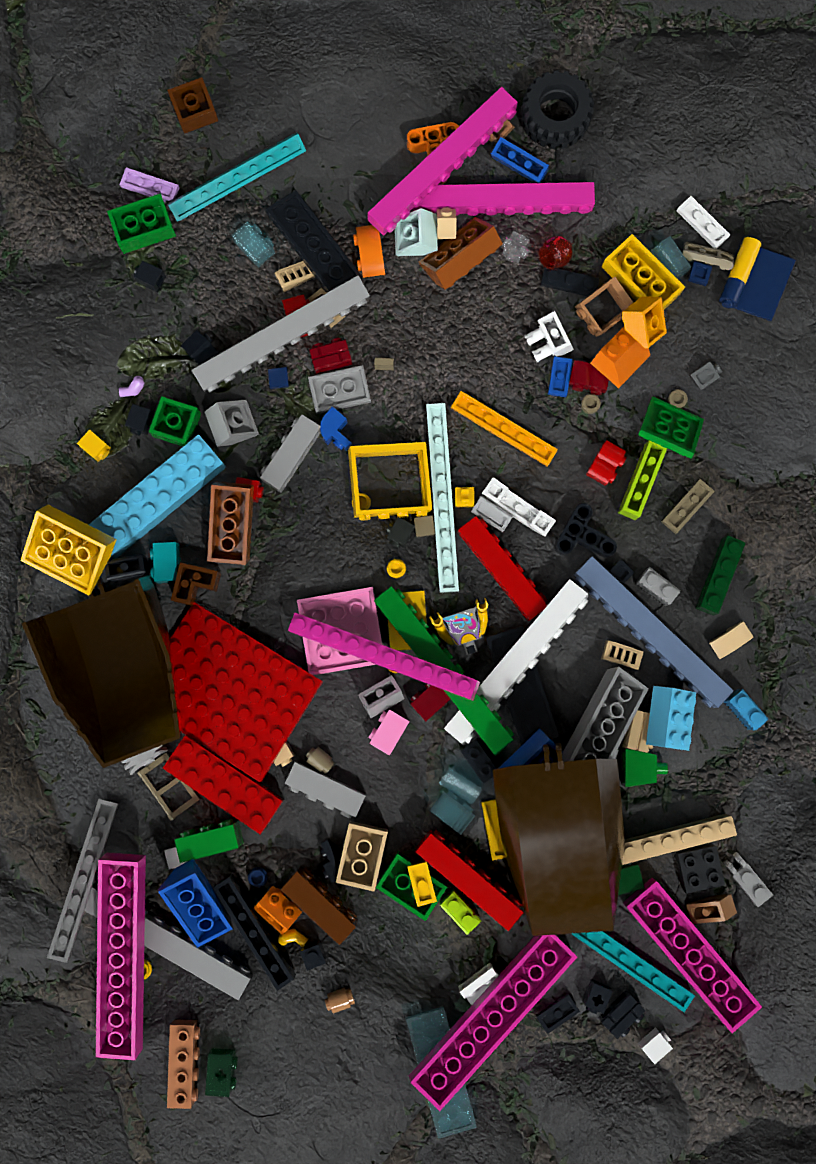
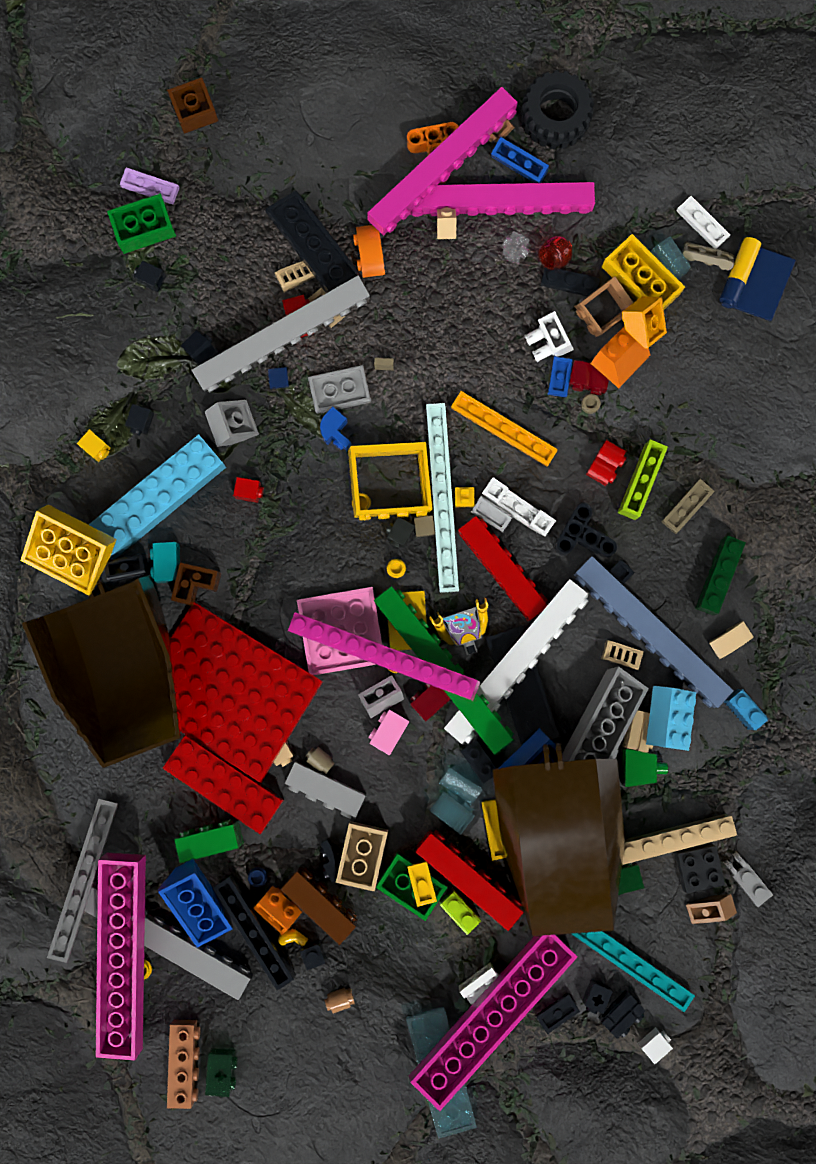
(133, 389): lavender arm -> none
(143, 759): light grey piece -> none
(171, 815): dark tan window -> none
(172, 858): white slope -> none
(174, 422): green brick -> none
(230, 523): dark orange brick -> none
(236, 177): teal plate -> none
(253, 244): clear light blue brick -> none
(291, 453): light grey brick -> none
(330, 355): dark red brick -> none
(416, 234): light aqua slope -> none
(460, 255): dark orange slope -> none
(657, 587): light grey brick -> none
(671, 427): green plate -> none
(677, 398): dark tan tile -> none
(692, 955): dark pink brick -> none
(699, 273): dark blue plate -> none
(707, 375): dark grey bracket -> none

